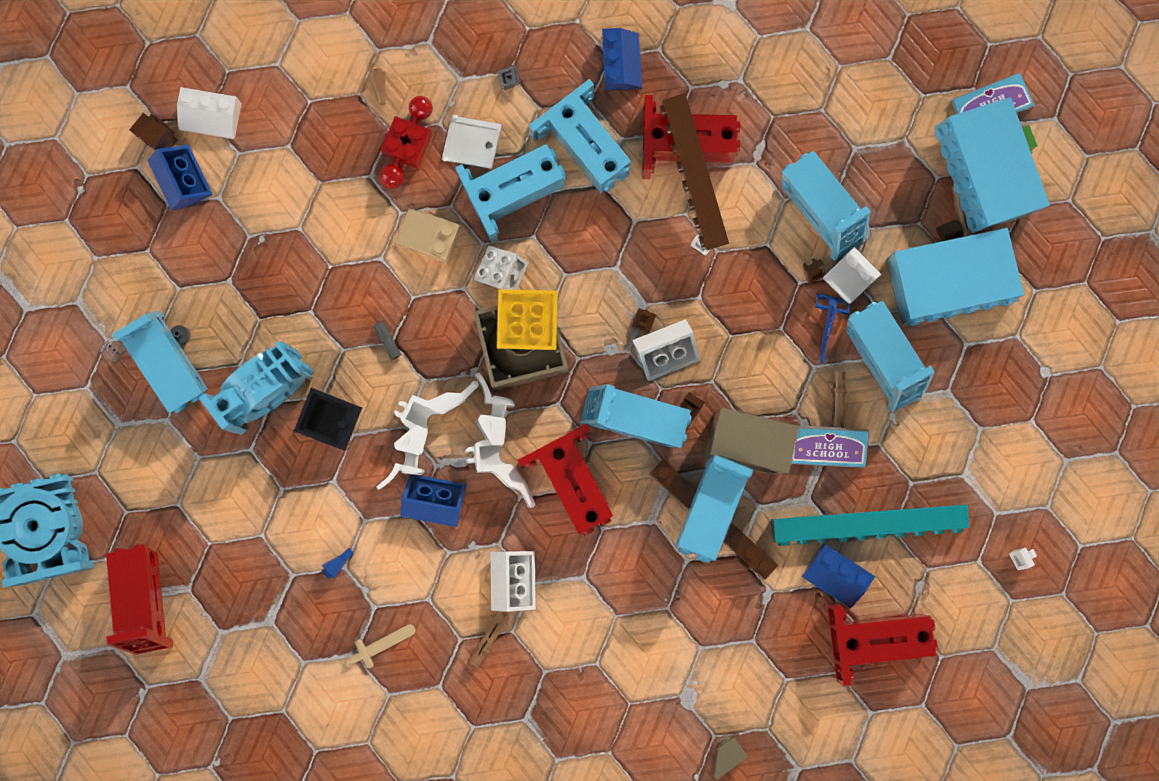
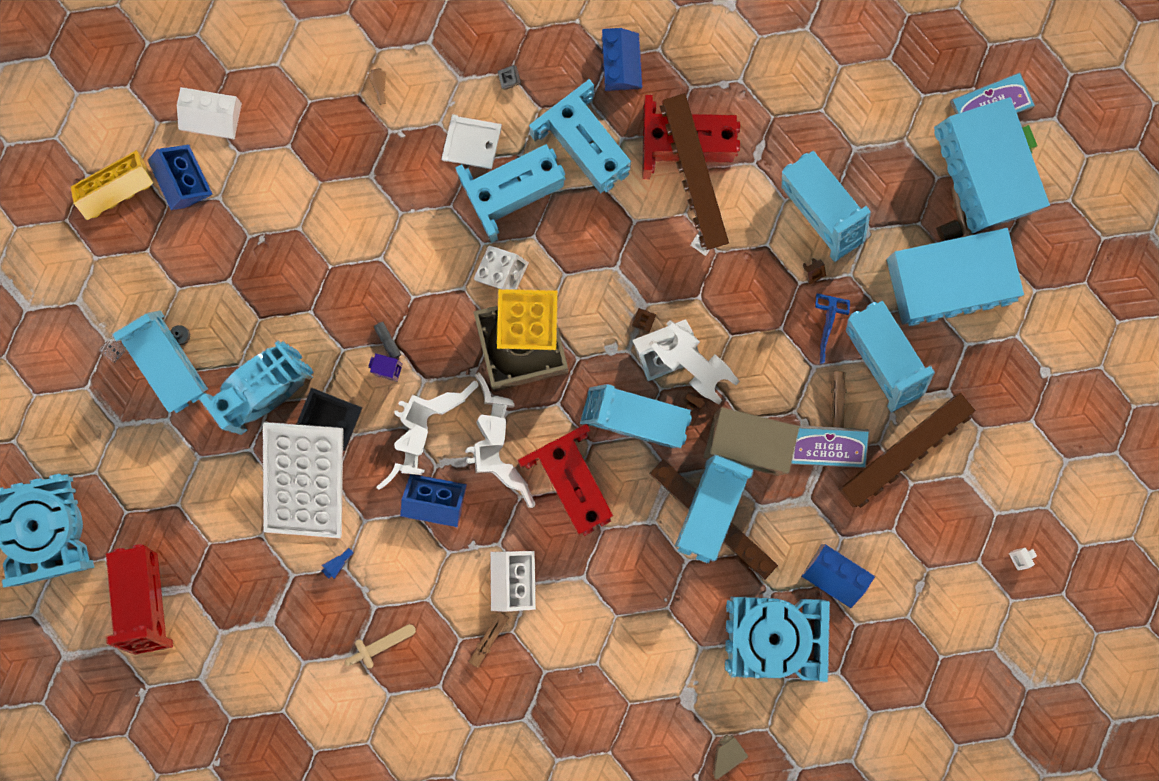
(111, 185): none -> yellow slope
(153, 132): reddish brown brick -> none
(302, 479): none -> white piece
(385, 367): none -> dark purple brick
(410, 153): red brick -> none
(428, 235): tan slope -> none
(683, 352): none -> white piece
(745, 612): none -> medium azure brick
(851, 275): white bracket -> none
(870, 523): teal brick -> none
(878, 640): red brick -> none
(906, 450): none -> reddish brown brick

